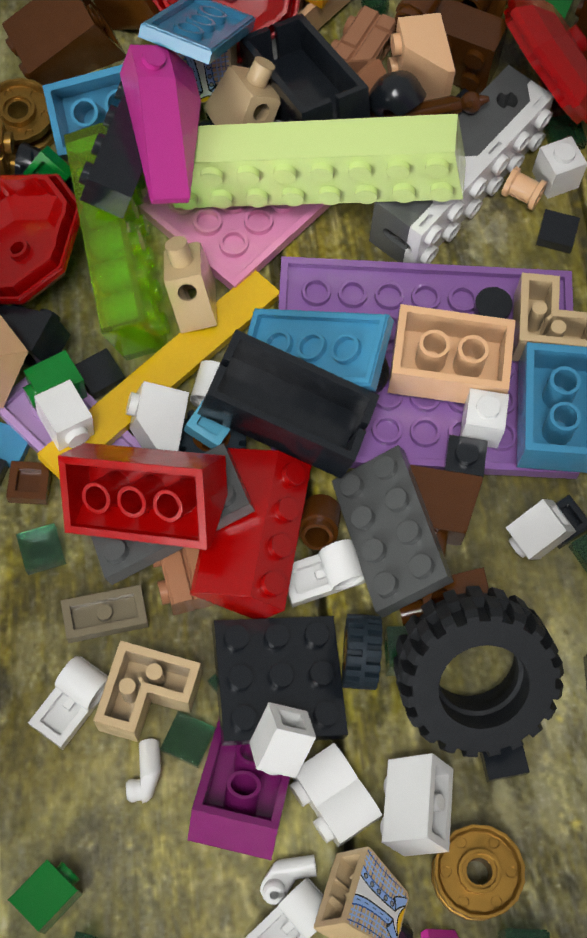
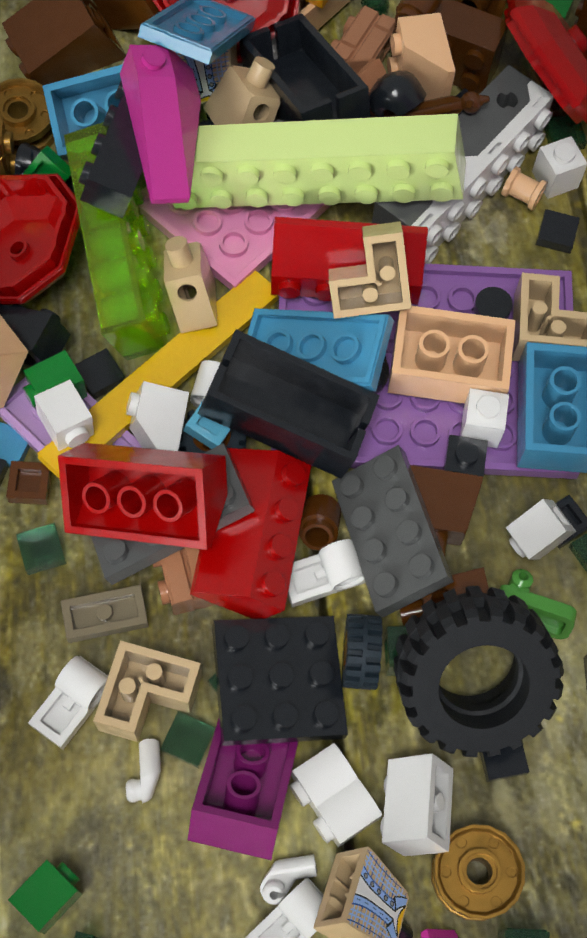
(282, 740): white brick -> none
(311, 247): none -> red slope
(378, 284): none -> tan brick
(555, 615): none -> bright green piece

